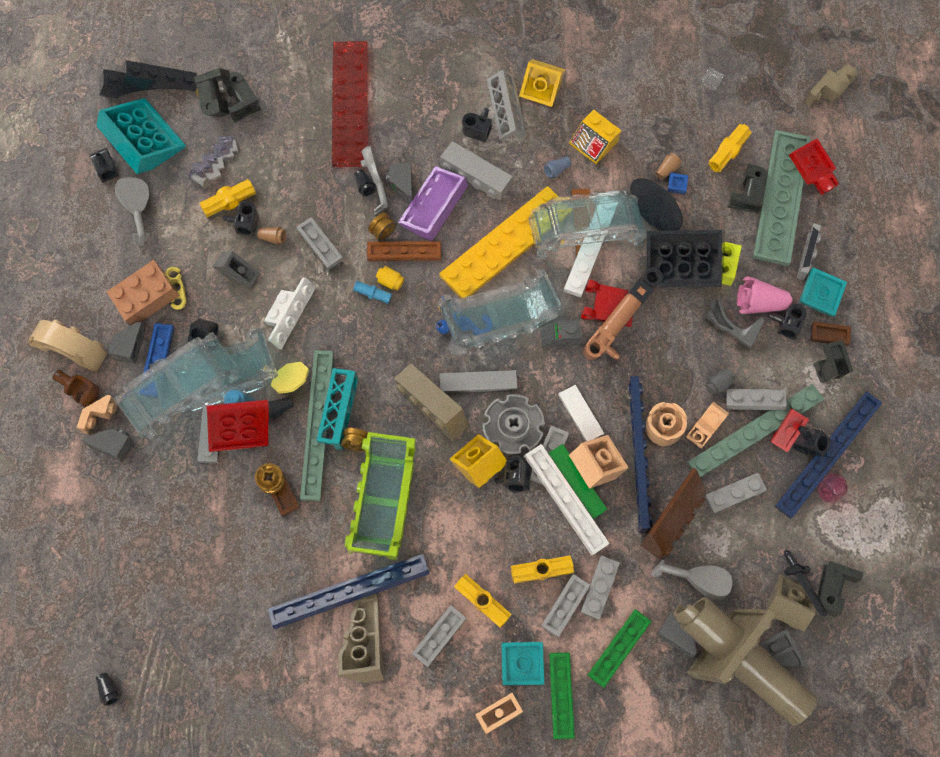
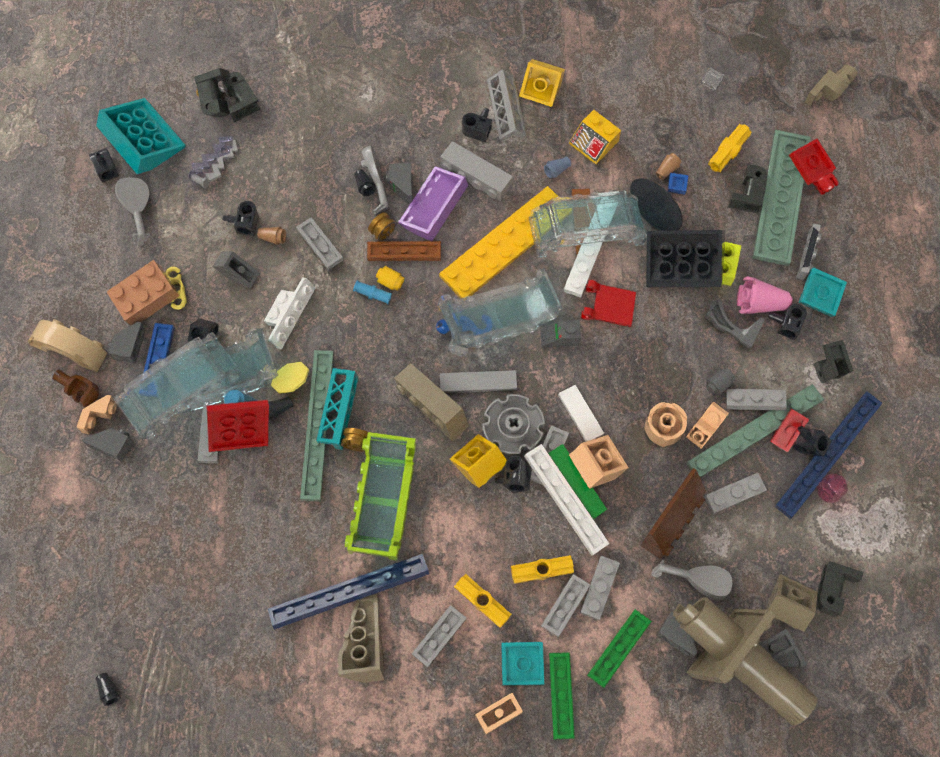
(143, 77): black arch -> none
(227, 198): yellow piece -> none
(268, 486): pearl gold wheel -> none
(285, 499): reddish brown tile -> none
(349, 103): clear red plate -> none
(621, 315): nougat piece -> none
(640, 462): dark blue plate -> none
(800, 571): black sword -> none
(829, 333): reddish brown tile -> none

